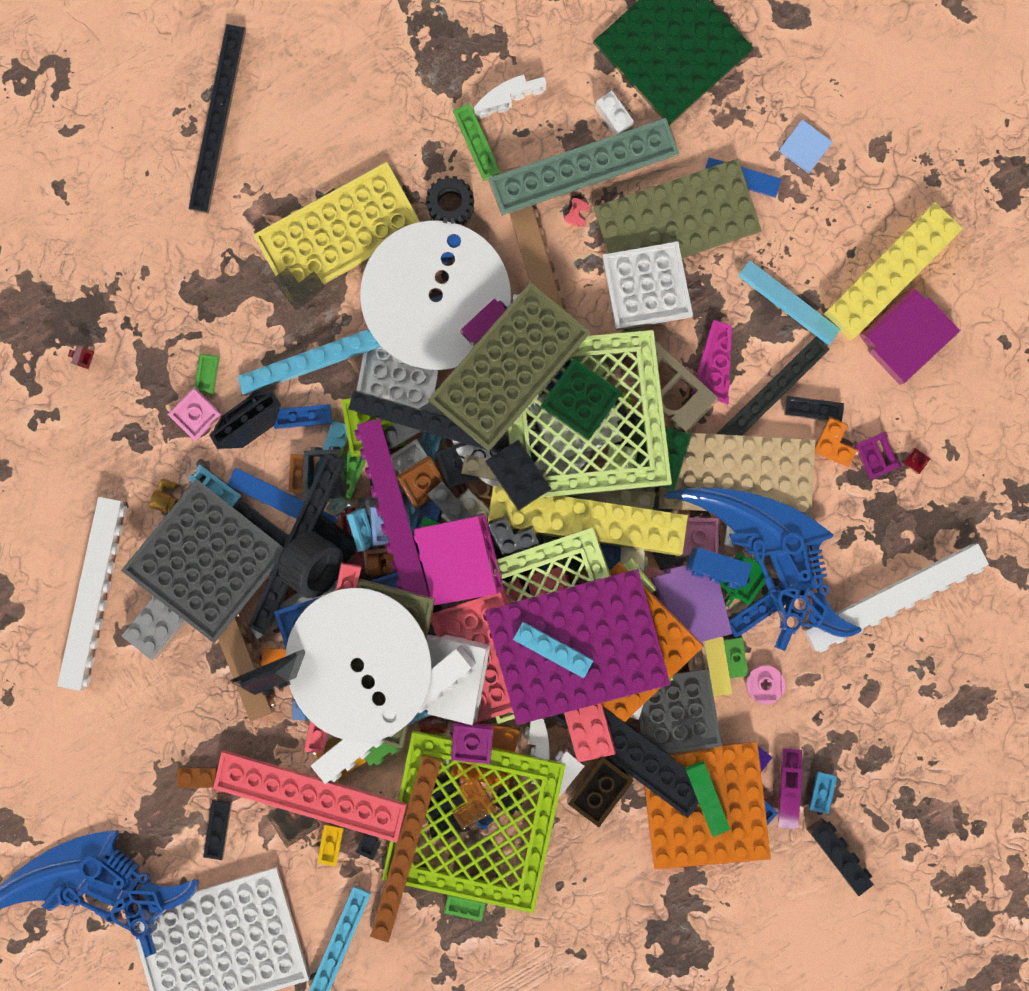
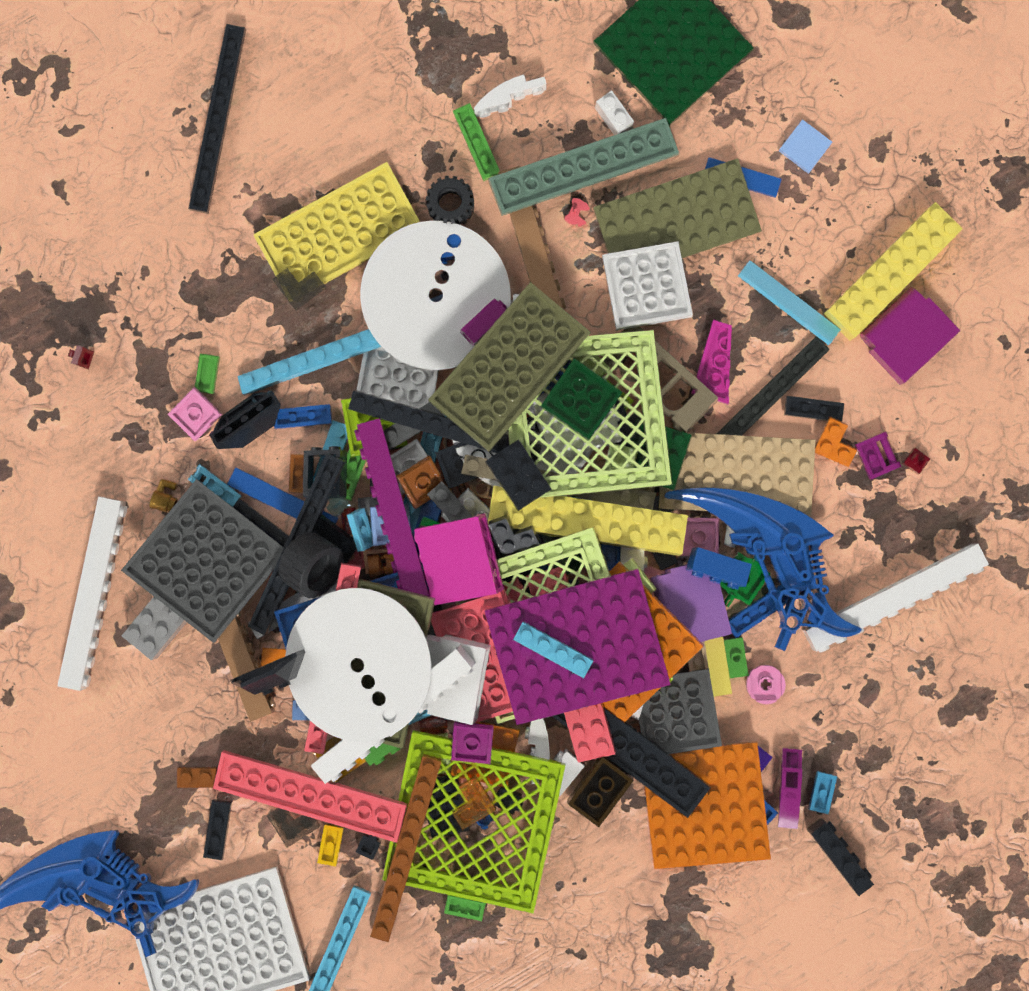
(707, 798): green tile -> none

